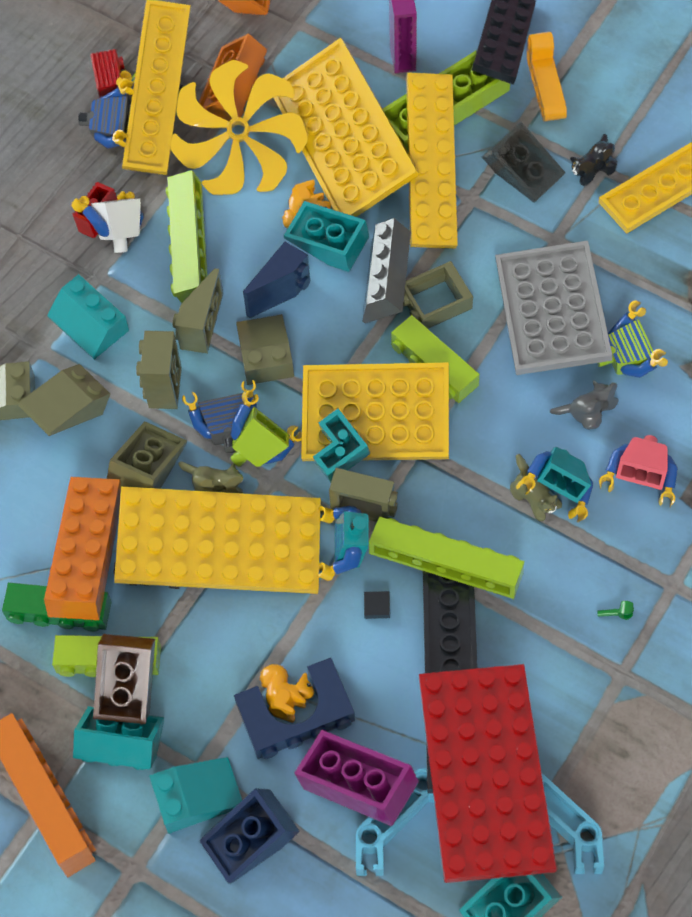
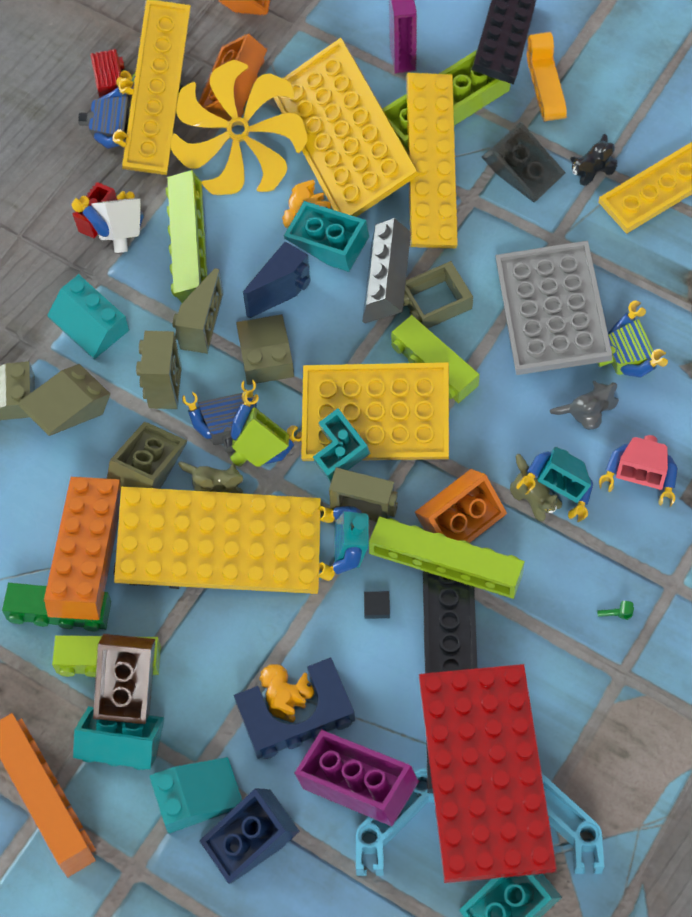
(463, 508): none -> orange slope

